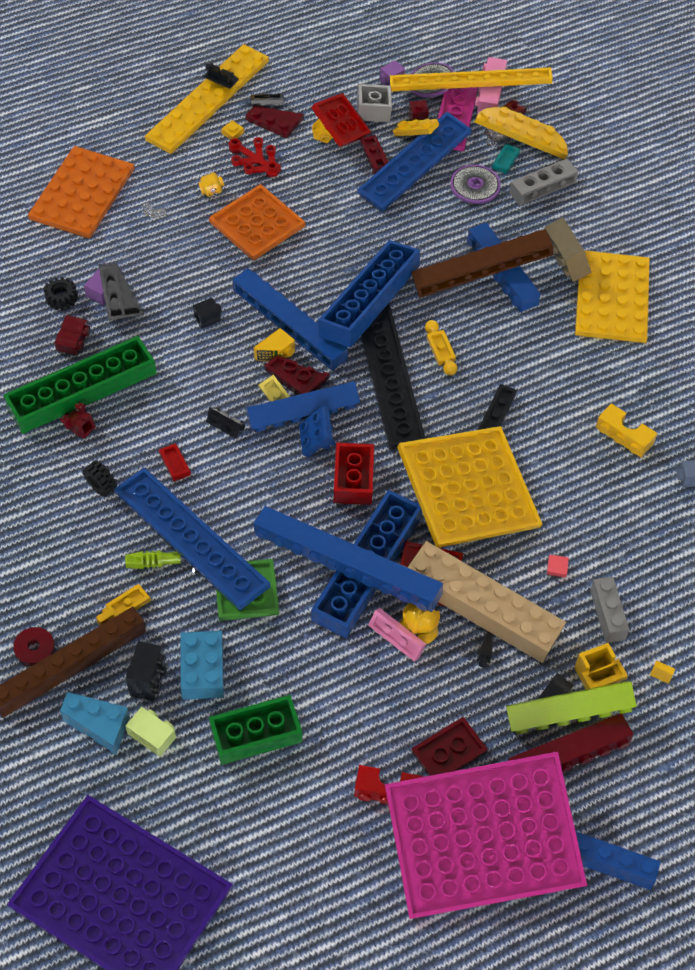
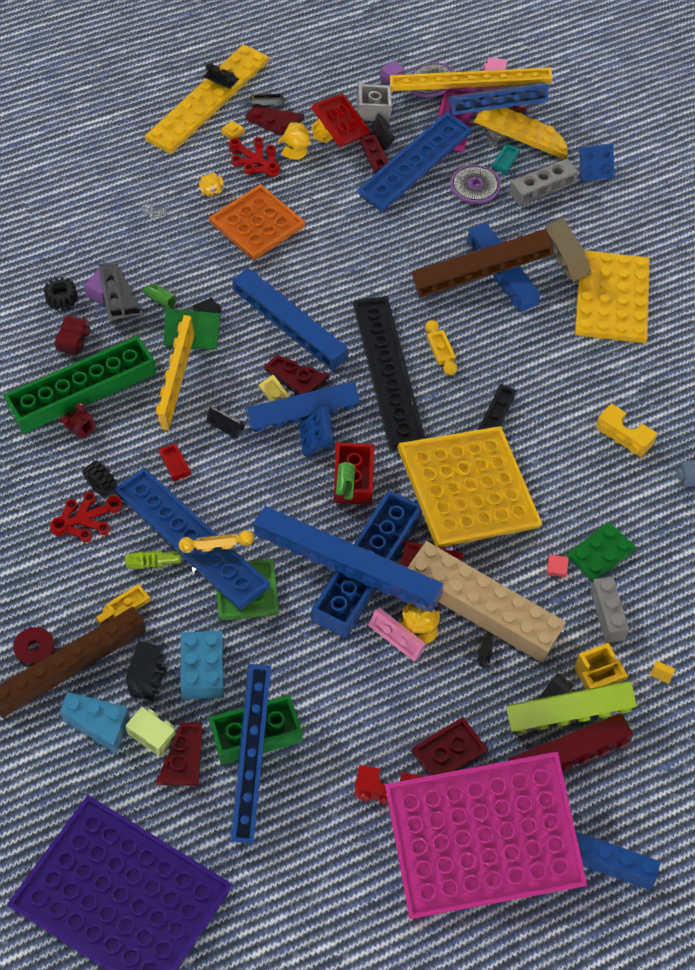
(81, 192): orange plate -> none
(84, 517): none -> red plant
(160, 295): none -> bright green hinge
(175, 374): none -> yellow plate
(184, 758): none -> dark red wing
(205, 327): none -> green plate
(224, 541): none -> yellow plate
(250, 754): none -> blue brick
(276, 344): yellow slope -> none
(297, 138): none -> yellow helmet
(345, 480): none -> bright green hinge
(369, 293): blue brick -> none
(380, 129): none -> black slope
(416, 127): yellow plate -> none
(418, 110): dark red brick -> none
(498, 98): none -> blue brick
(596, 162): none -> blue plate
(601, 552): none -> green plate

